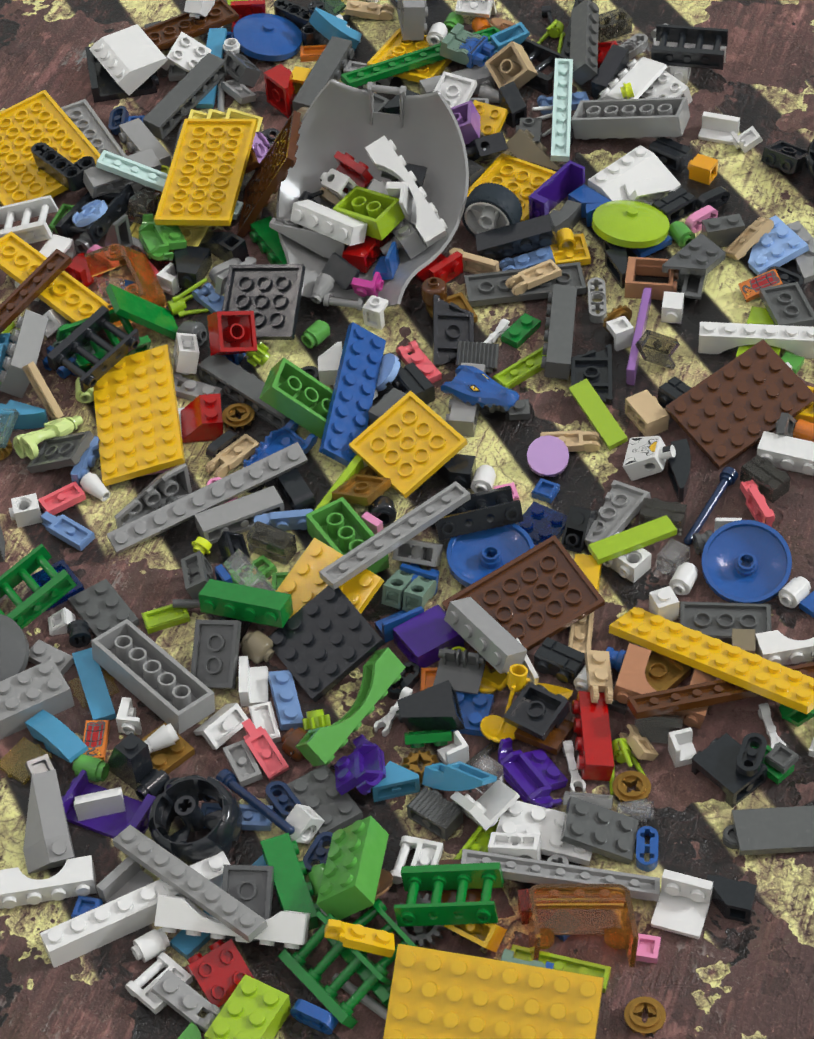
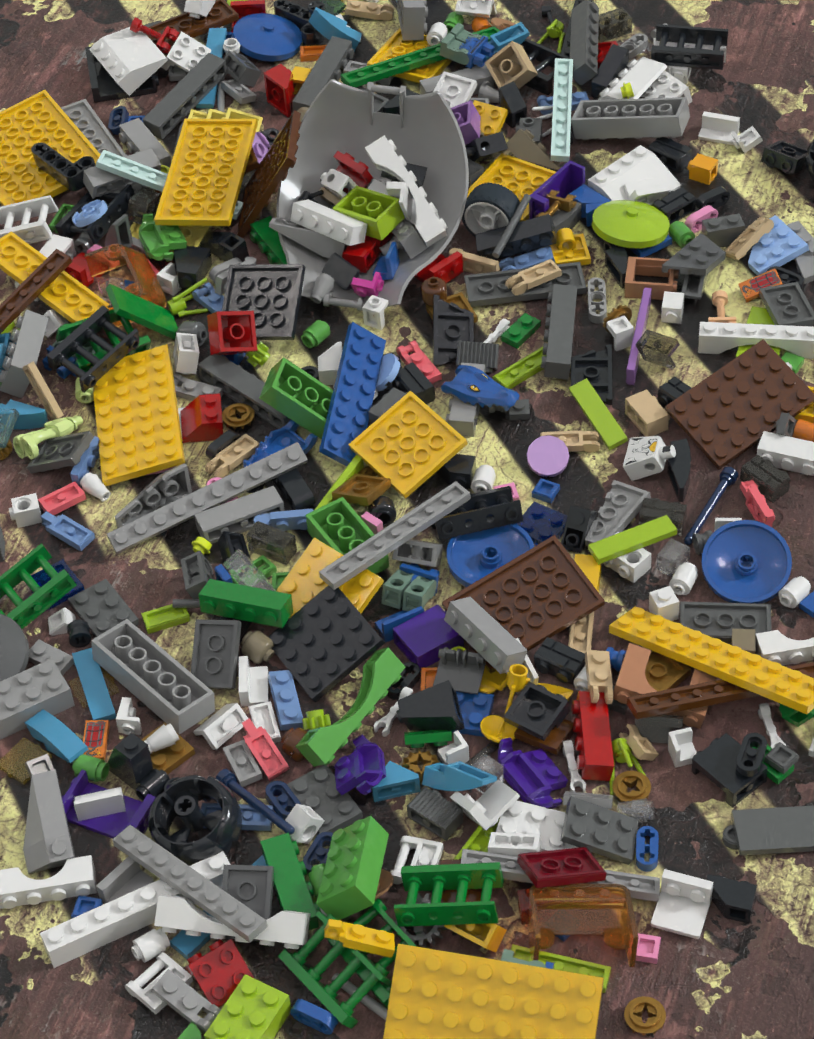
(164, 47): none -> red bar
(511, 226): none -> dark grey bar
(558, 203): none -> pearl gold bar
(561, 867): none -> dark red tile
(720, 299): none -> light nougat bar

